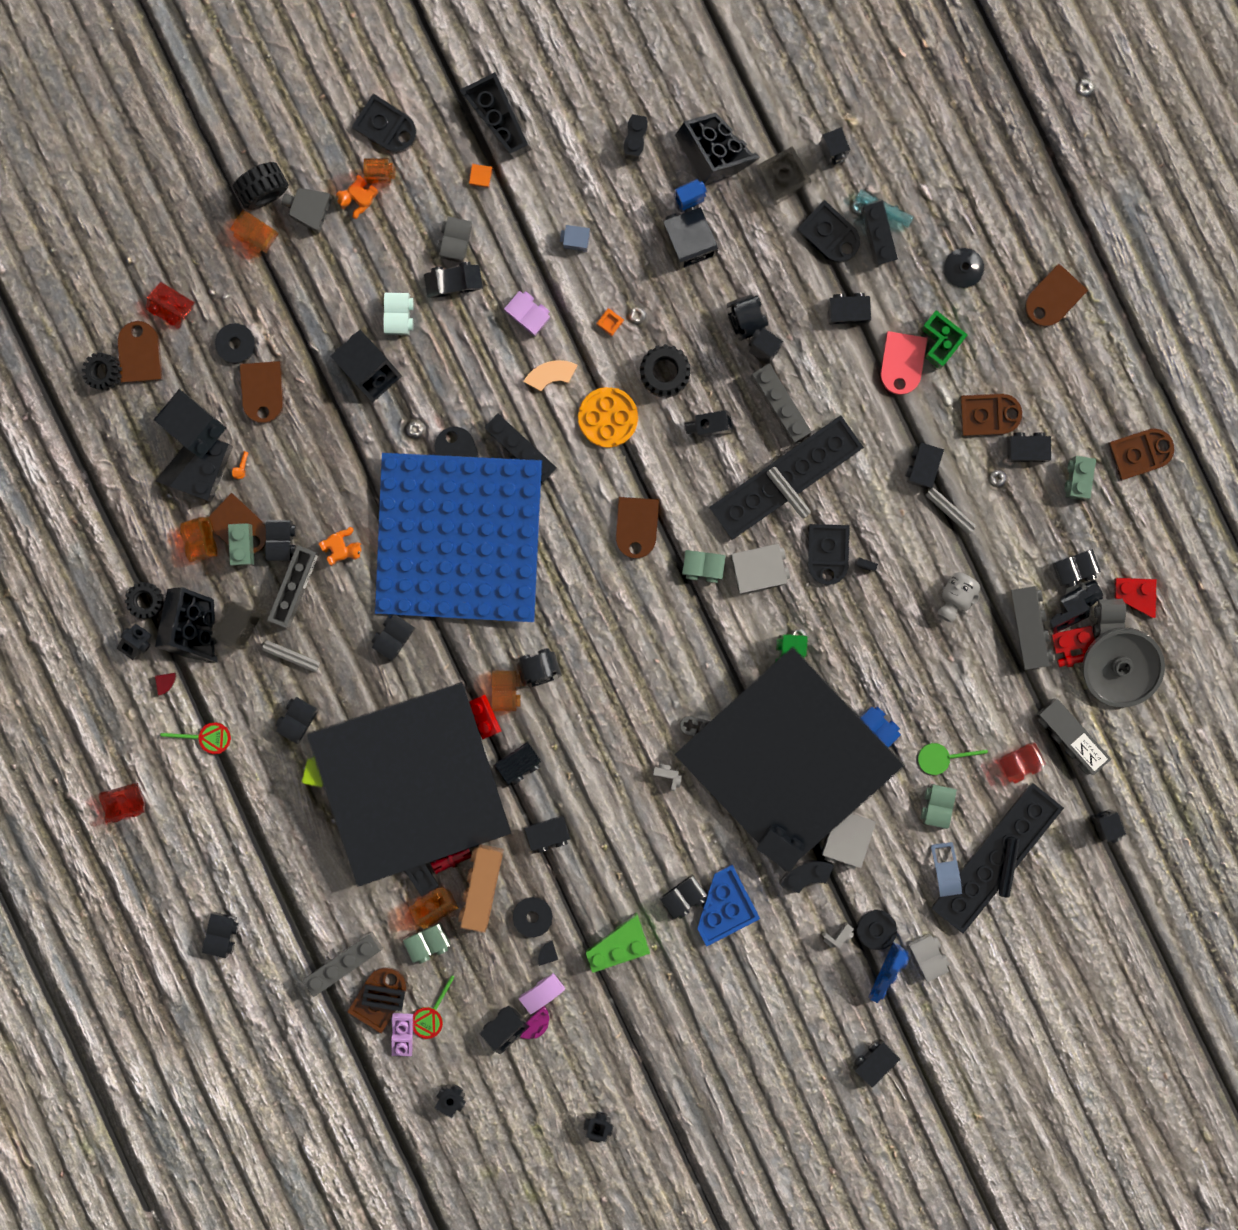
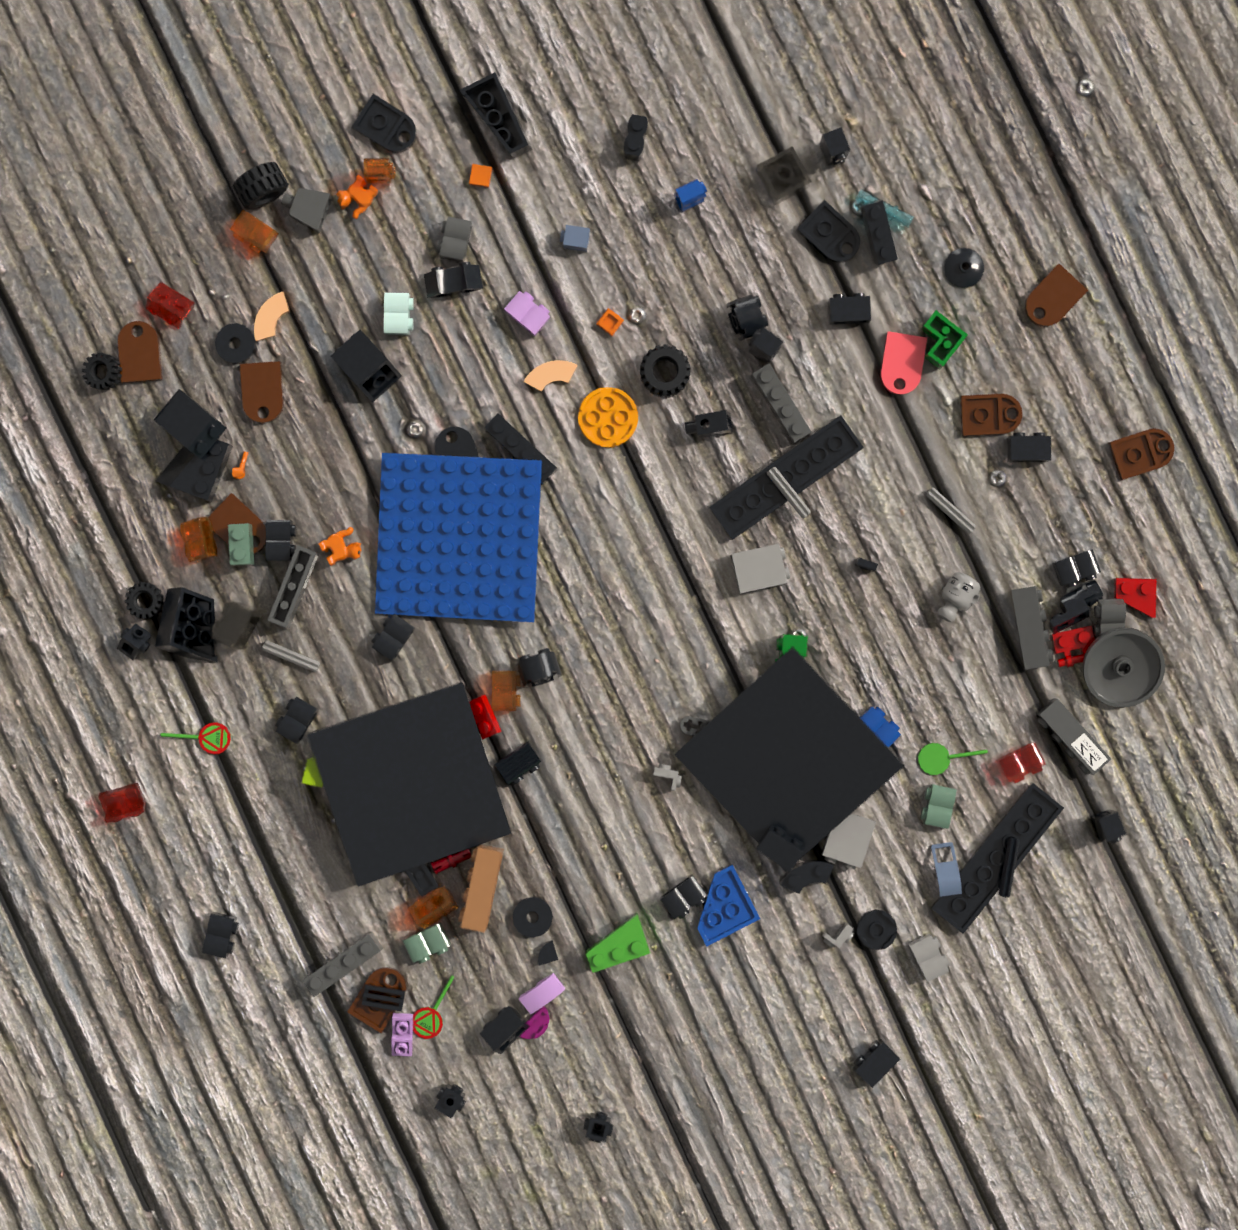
(165, 682): dark red tile -> none
(269, 315): none -> light nougat tile
(547, 833): black brick -> none
(637, 524): reddish brown tile -> none
(690, 237): slope -> none
(703, 565): sand green brick -> none
(713, 148): black wedge -> none
(828, 550): black tile -> none
(888, 973): blue plate -> none
(924, 466): black brick -> none
(1080, 478): sand green brick -> none

